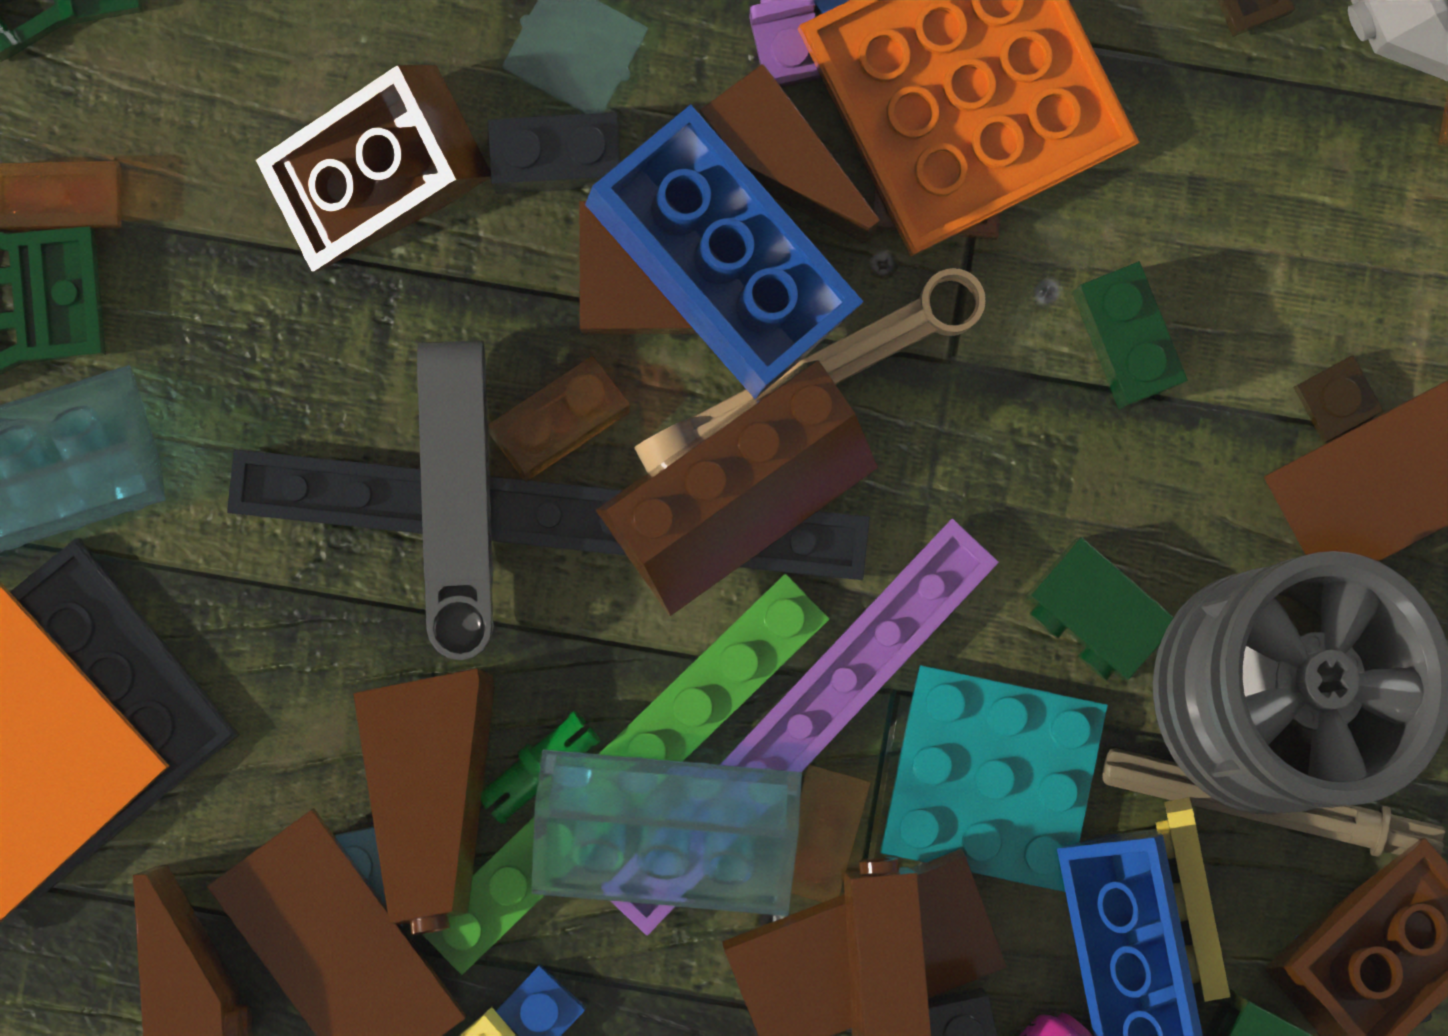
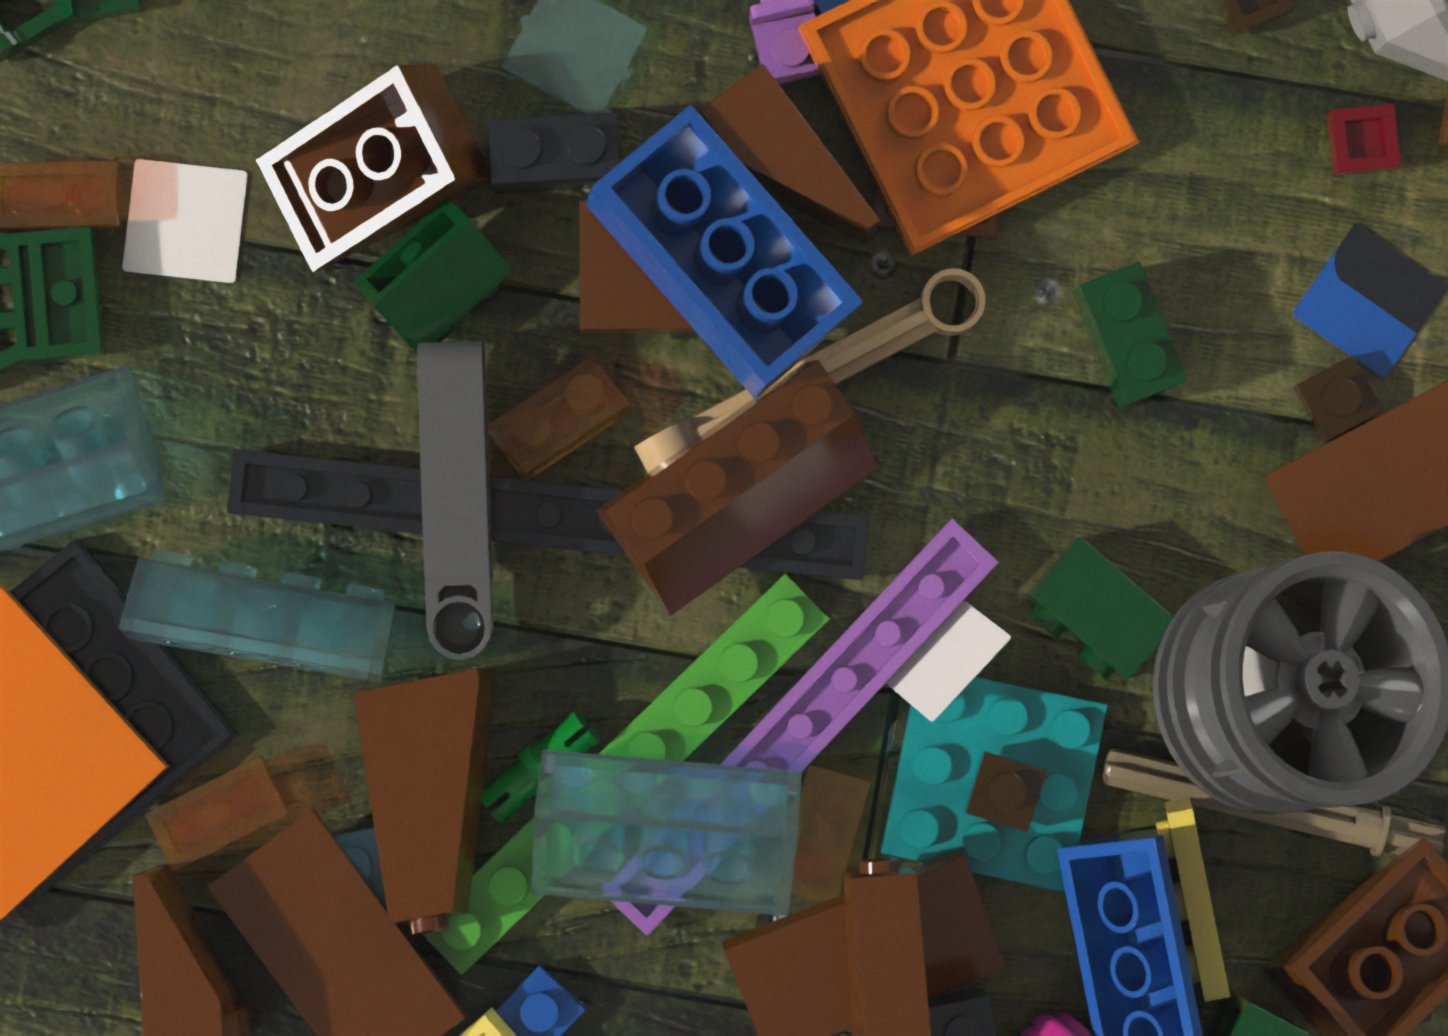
(185, 221): none -> white sticker
(217, 813): none -> clear orange plate
(258, 618): none -> clear light blue slope
(434, 276): none -> dark green brick
(948, 660): none -> white sticker
(1005, 791): none -> dark brown plate
(1363, 139): none -> dark red plate
(1370, 300): none -> sticker

